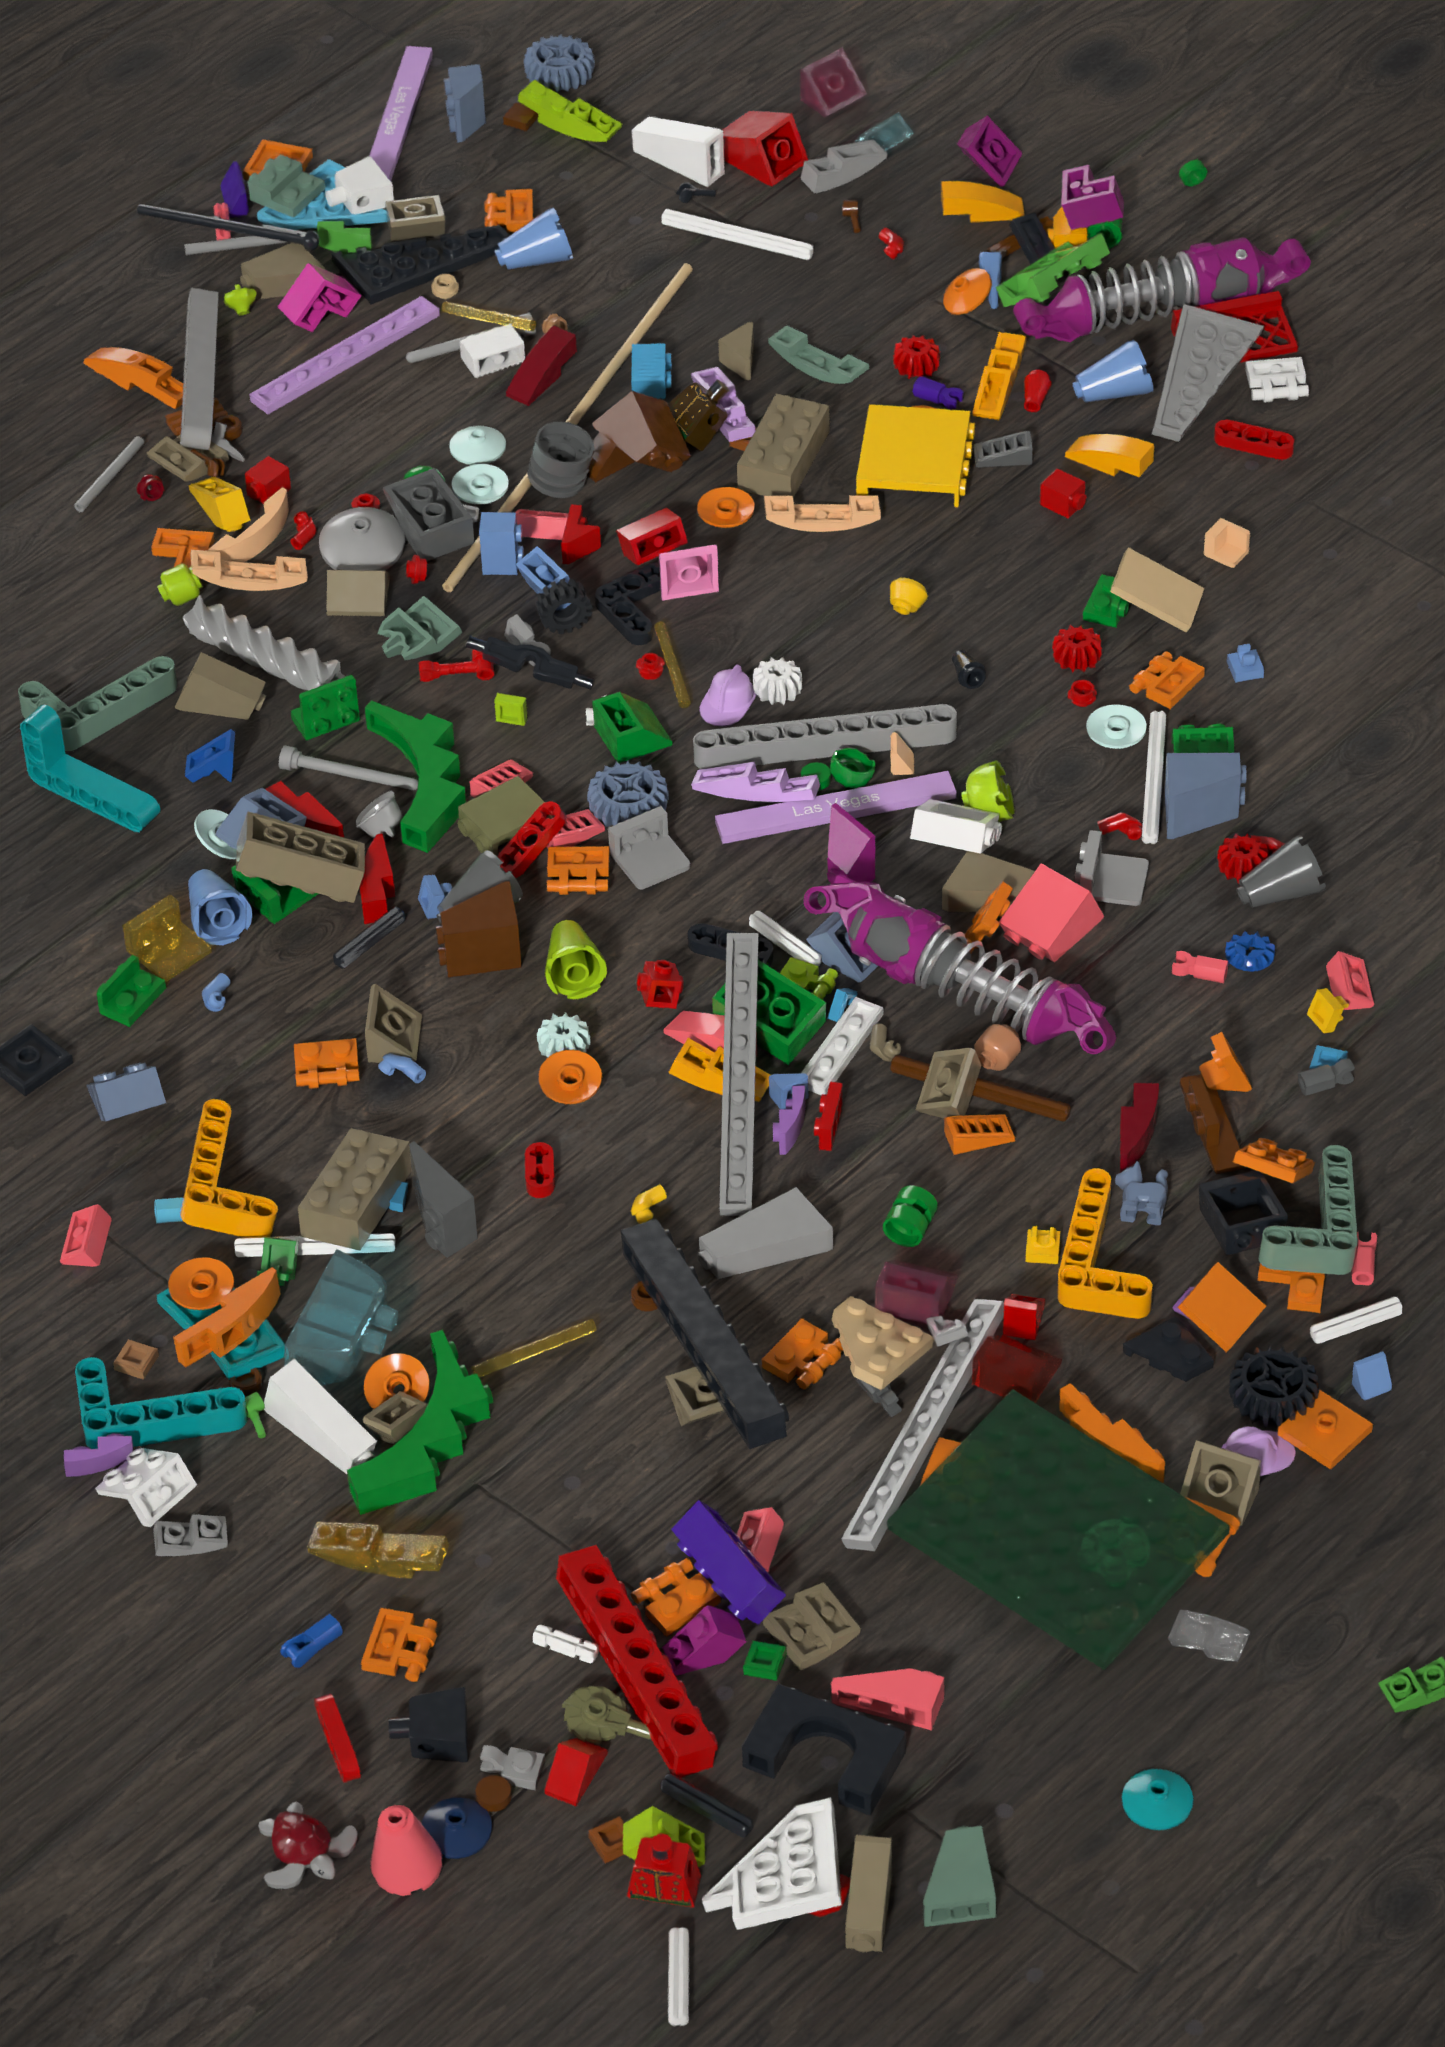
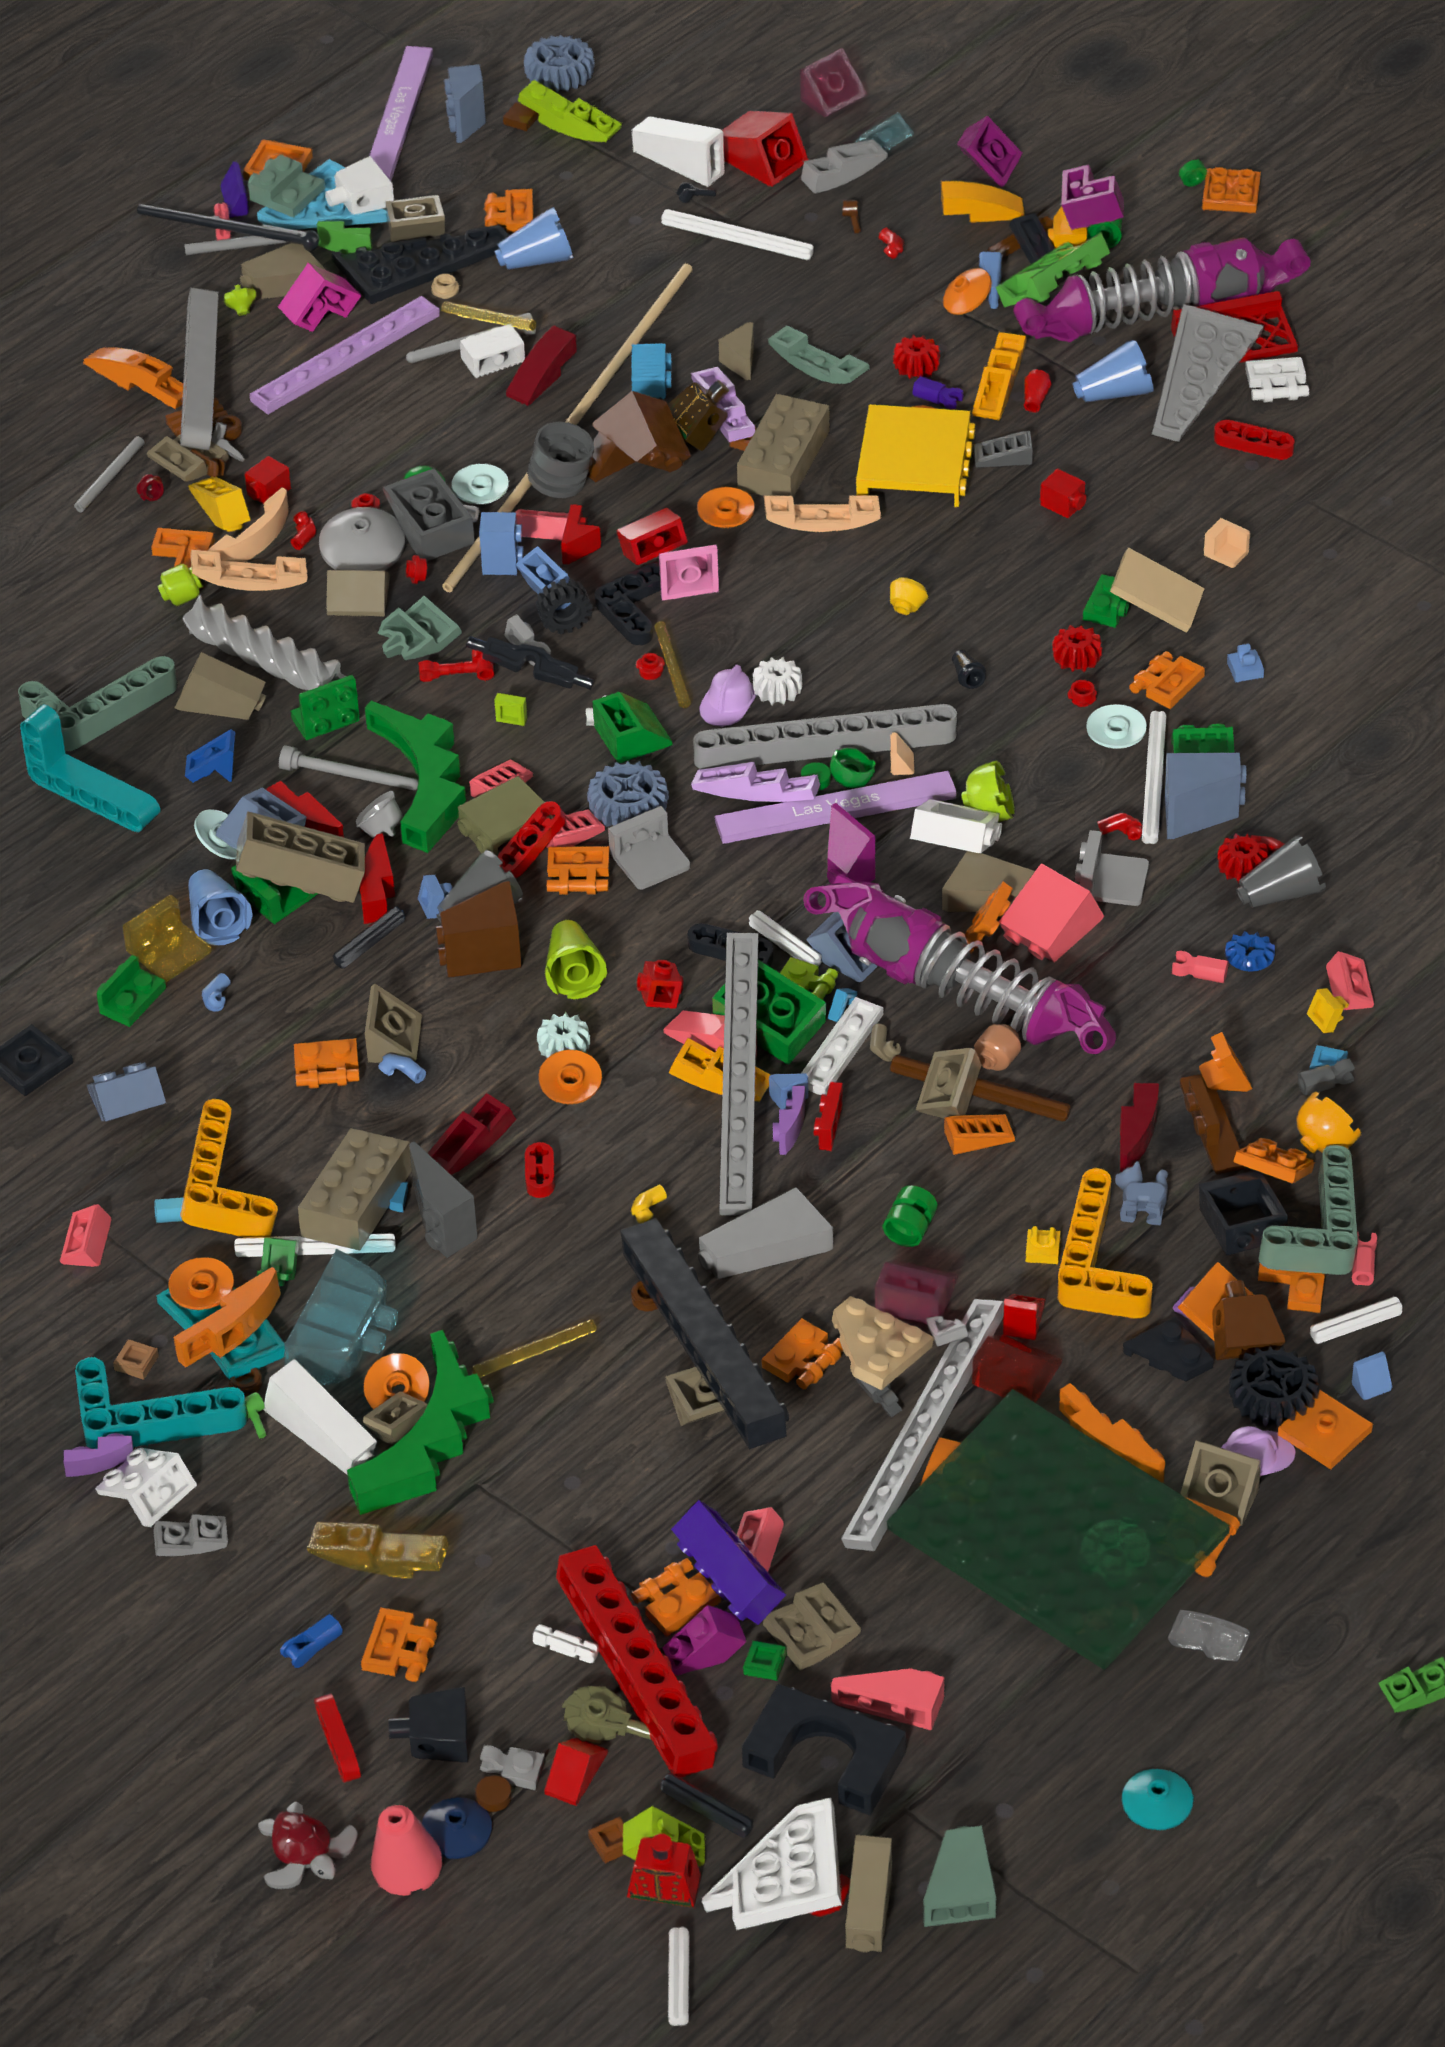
(472, 1134): none -> dark red slope
(477, 445): light aqua dish -> none
(555, 320): medium nougat plate -> none
(1112, 453): light orange slope -> none
(1231, 190): none -> orange tile
(1244, 1323): none -> reddish brown torso
(1324, 1124): none -> light orange cylinder

